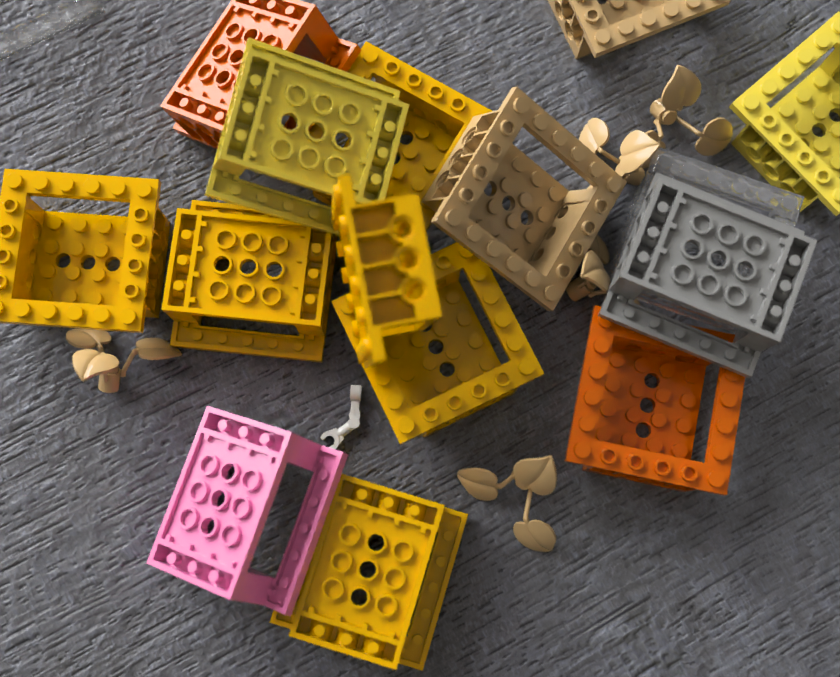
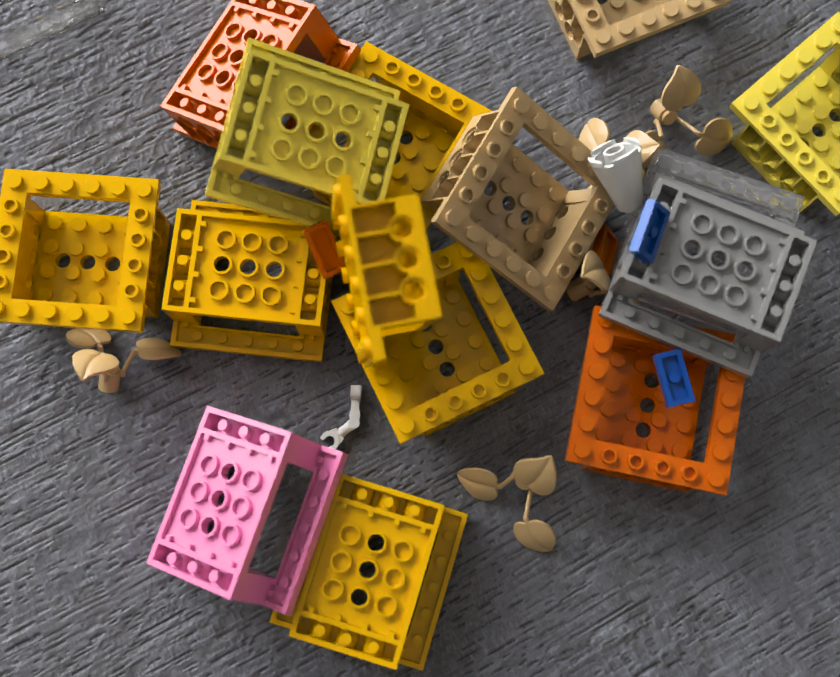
(323, 248): none -> orange tile
(606, 247): none -> orange tile
(620, 172): none -> white cone
(649, 231): none -> blue plate
(673, 378): none -> blue plate

